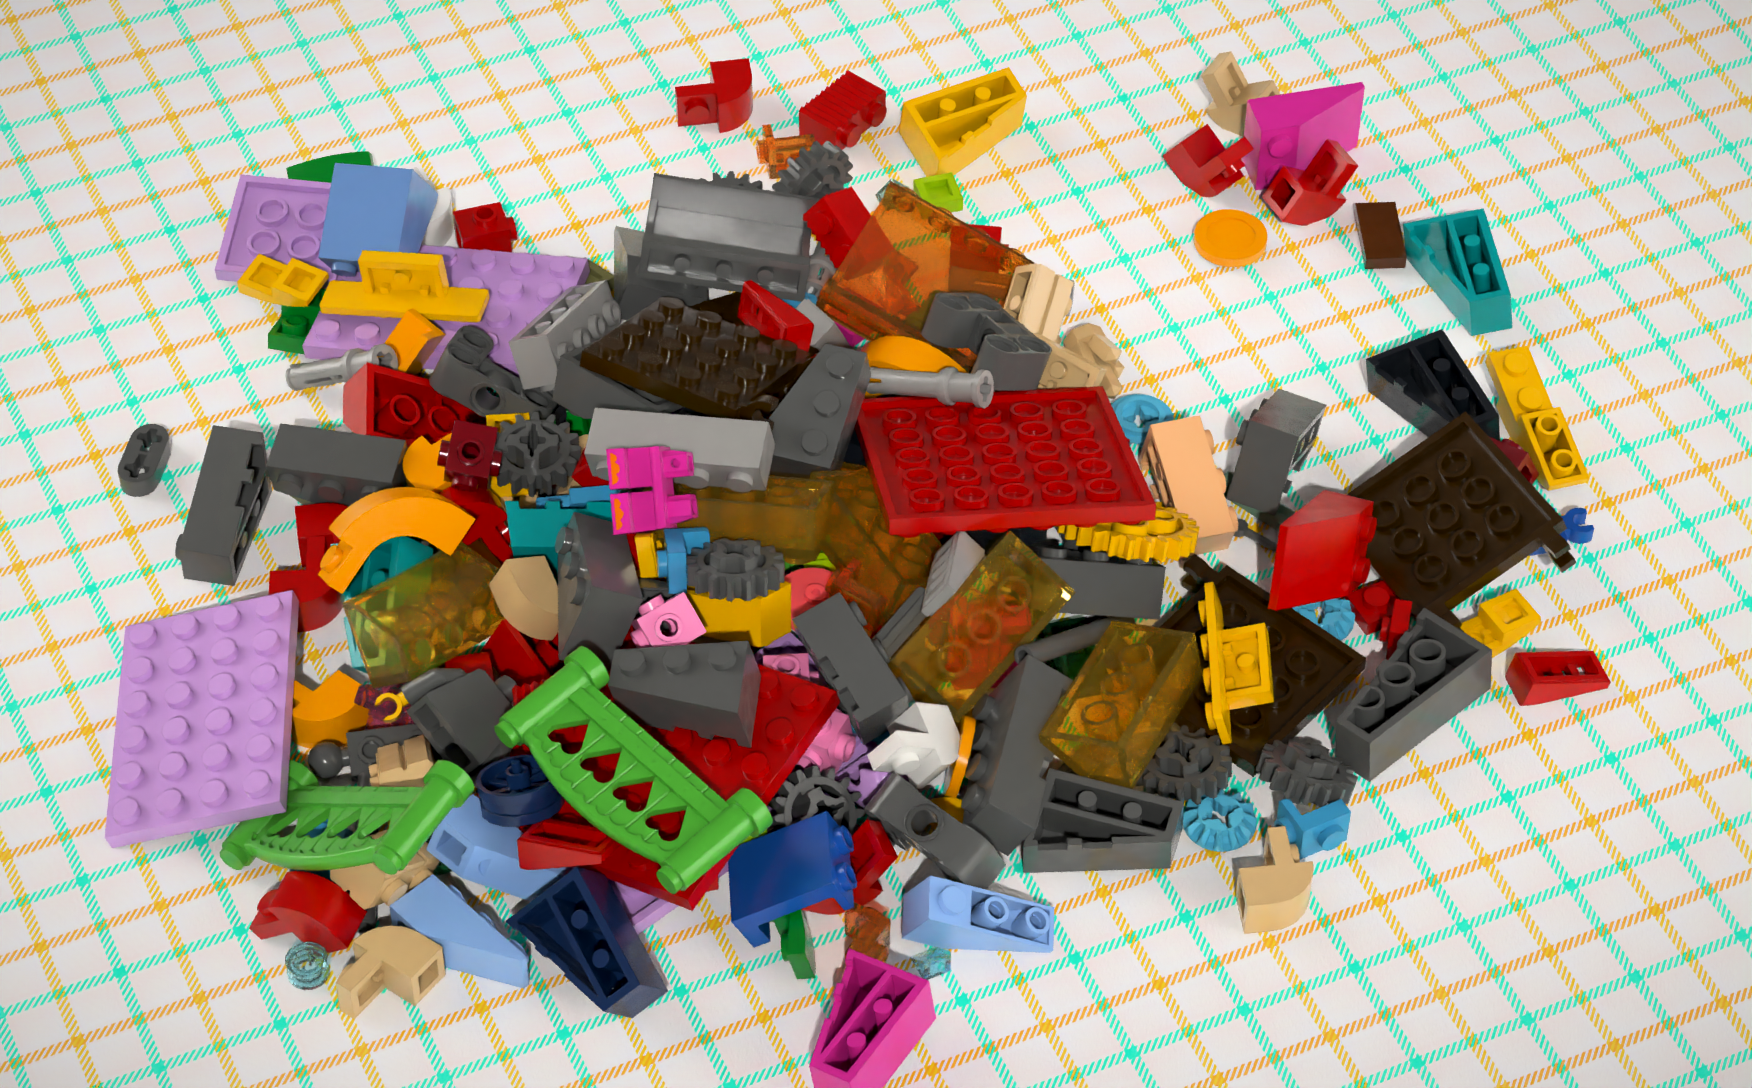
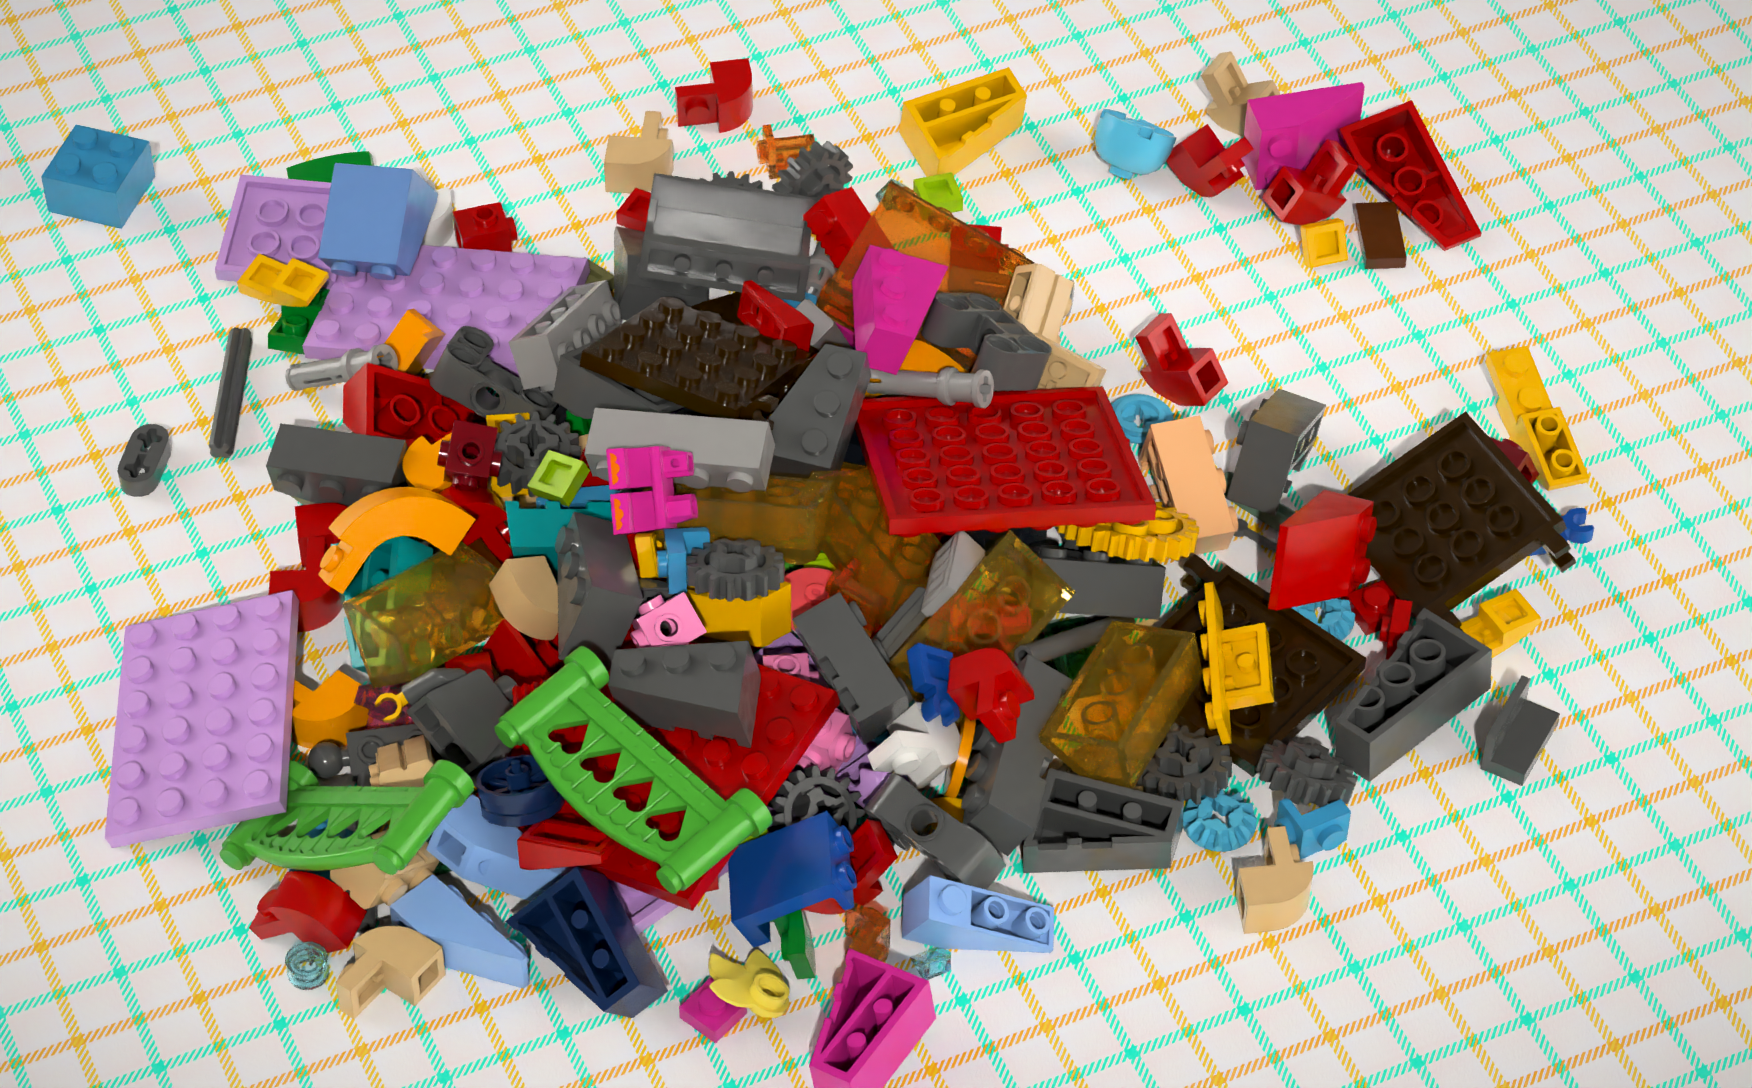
(98, 176): none -> dark azure brick
(225, 506): dark grey wedge -> none
(230, 393): none -> dark grey axle
(403, 282): yellow bracket -> none
(558, 478): none -> lime plate
(634, 160): none -> tan brick
(634, 210): none -> red plate
(710, 1013): none -> dark pink plate
(752, 986): none -> light yellow plate
(843, 111): red brick -> none
(891, 303): none -> dark pink wedge
(930, 676): none -> blue plate
(989, 688): none -> red brick
(1093, 345): tan rock -> none
(1131, 144): none -> medium azure cylinder
(1176, 371): none -> red brick
(1230, 238): light orange piece -> none
(1324, 242): none -> yellow tile
(1406, 165): none -> red wedge
(1430, 385): black wedge -> none
(1462, 268): teal wedge -> none
(1518, 736): none -> dark grey panel
(1531, 687): red slope -> none

